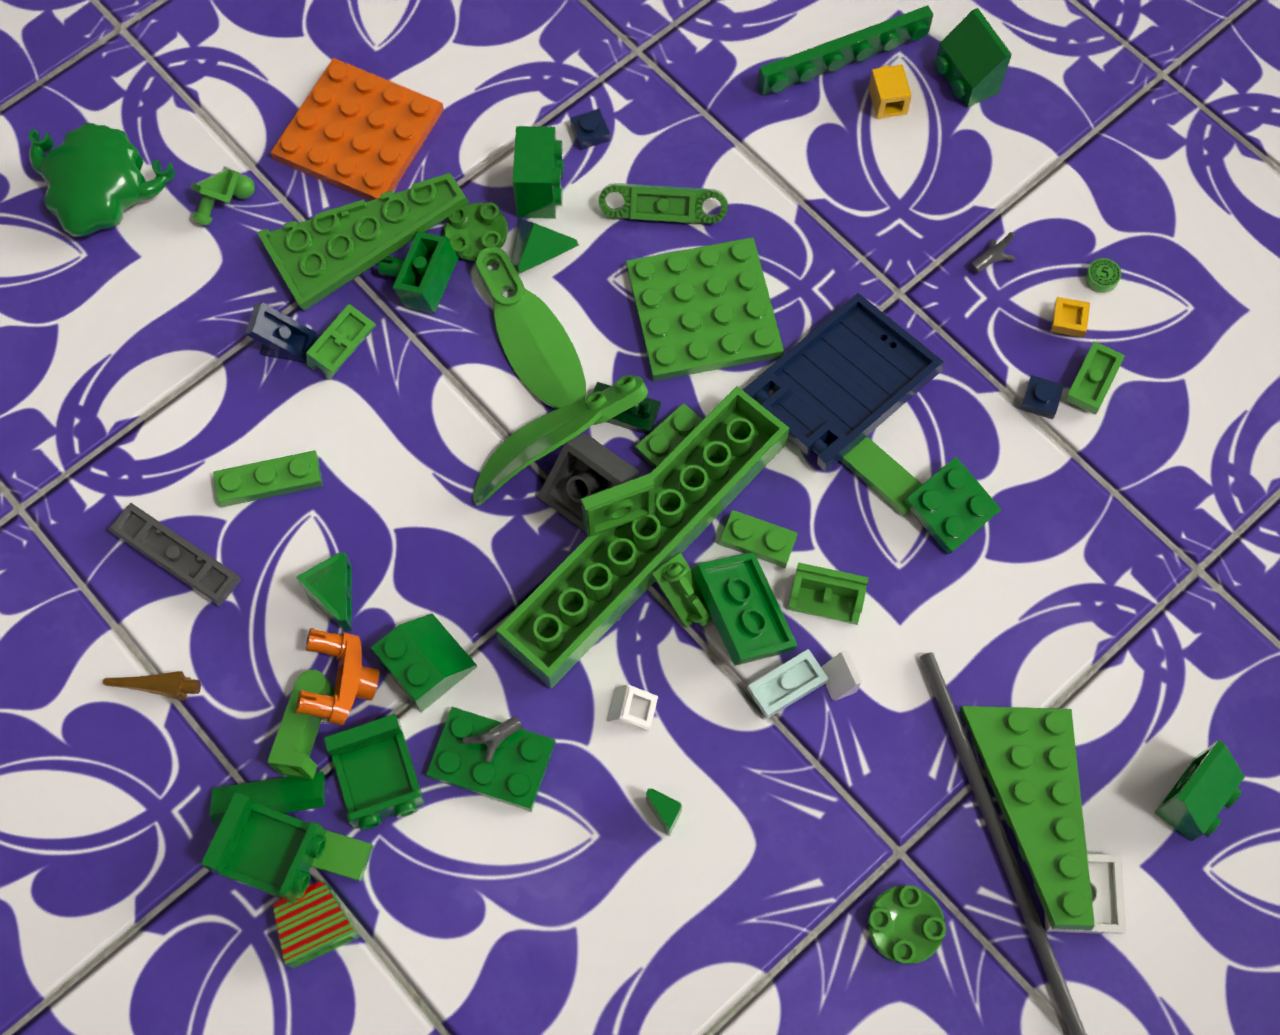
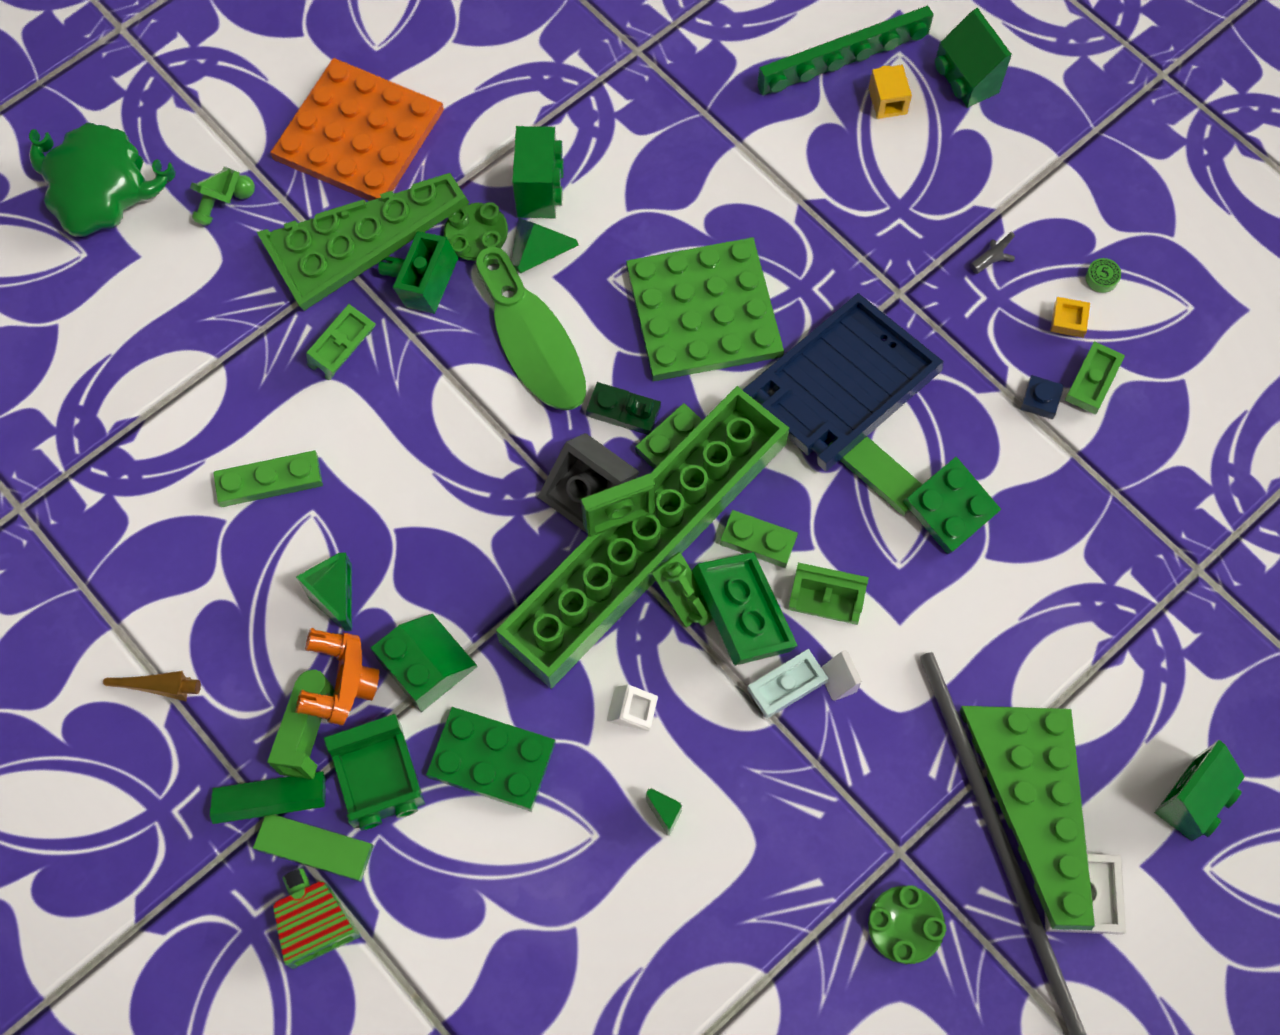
(175, 554): dark grey plate -> none
(265, 849): green panel -> none
(279, 334): dark blue slope -> none
(495, 736): dark grey bar -> none
(553, 431): bright green plant -> none
(590, 129): dark blue plate -> none
(663, 203): bright green plate -> none

